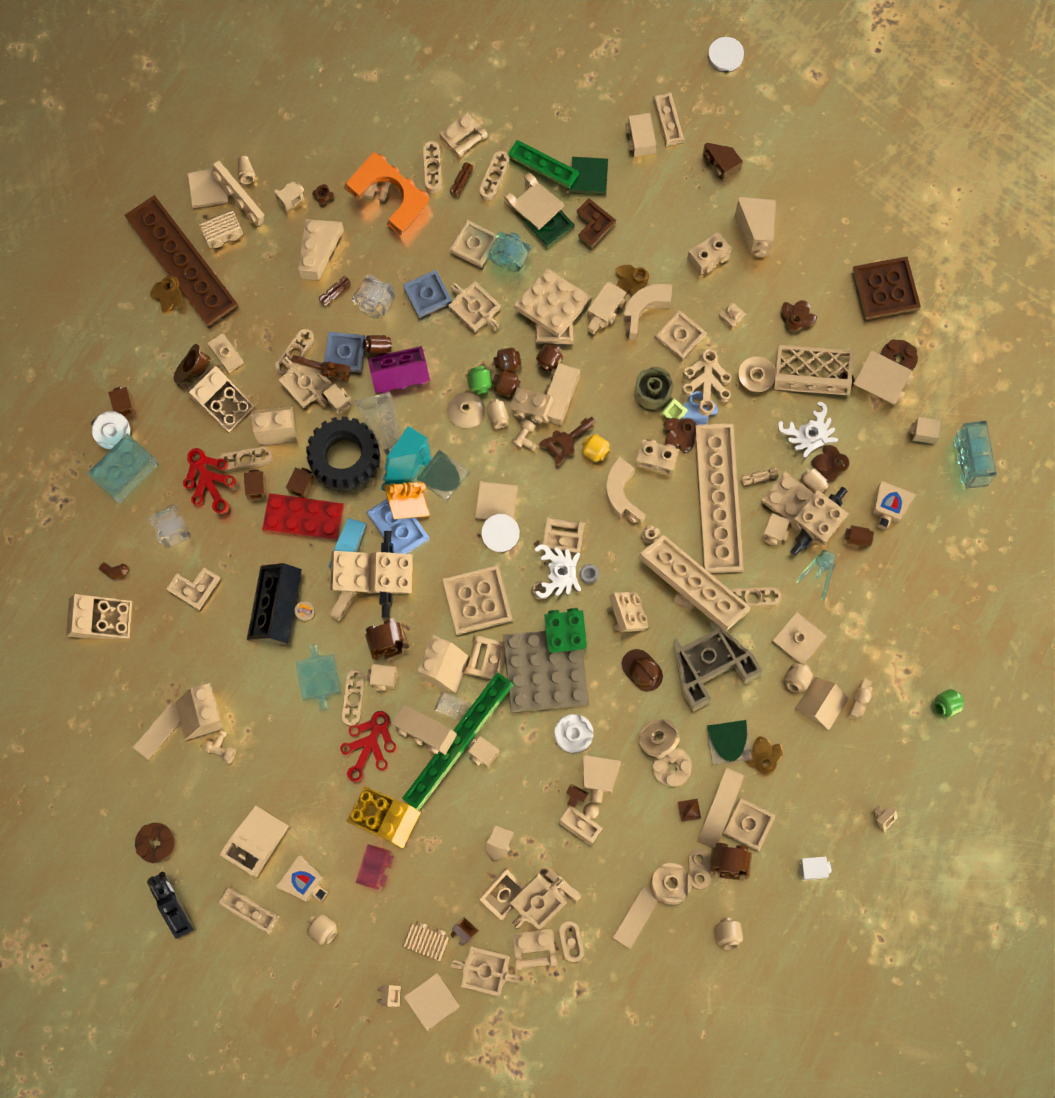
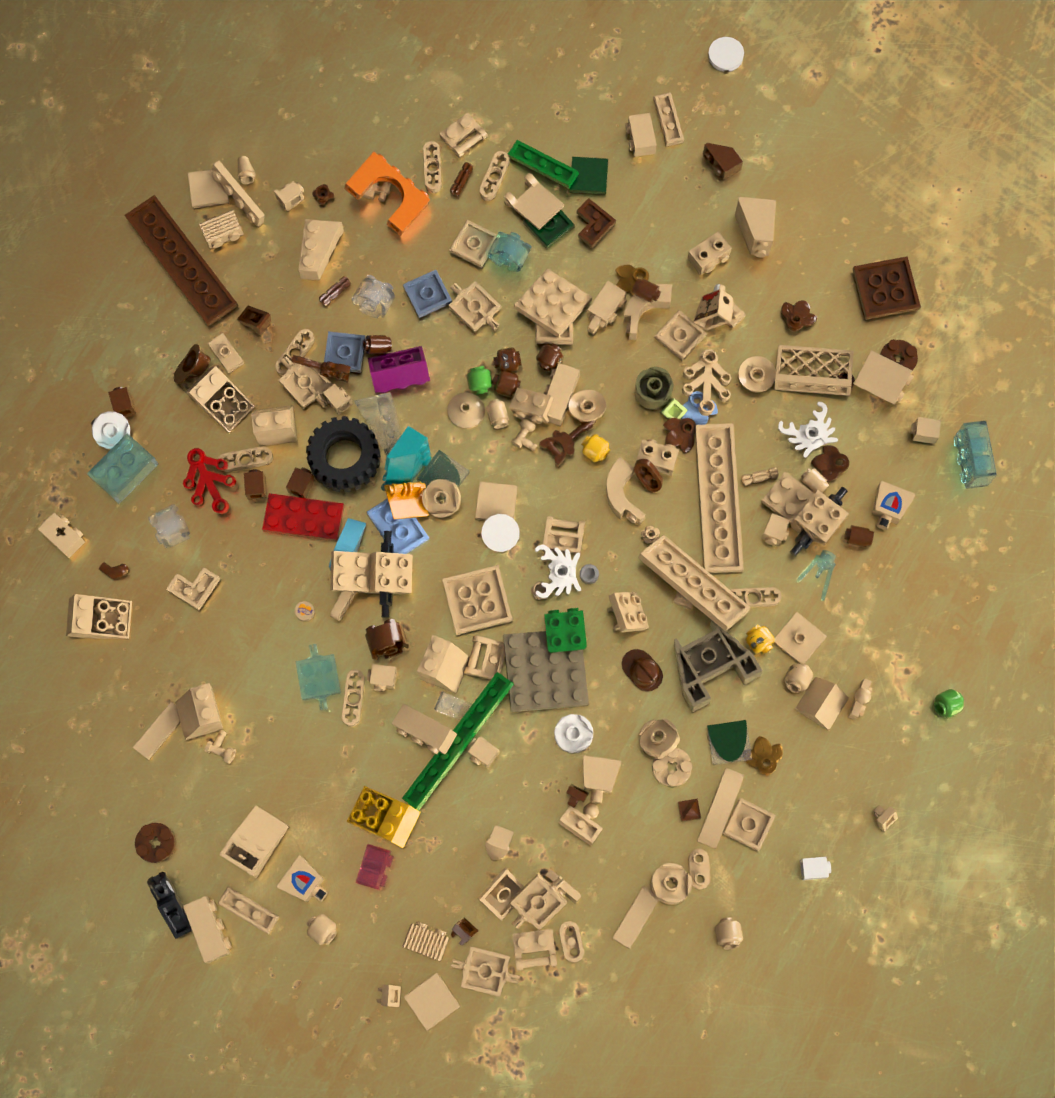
(69, 542): none -> tan brick
(168, 295): pearl gold plate -> none
(207, 929): none -> tan brick
(255, 319): none -> reddish brown slope
(274, 604): black slope -> none
(369, 743): red plant -> none
(433, 491): none -> tan plate
(587, 399): none -> tan dish
(646, 290): none -> reddish brown brick
(646, 473): none -> reddish brown plate
(714, 309): none -> tan torso
(730, 861): reddish brown brick -> none
(759, 639): none -> yellow head

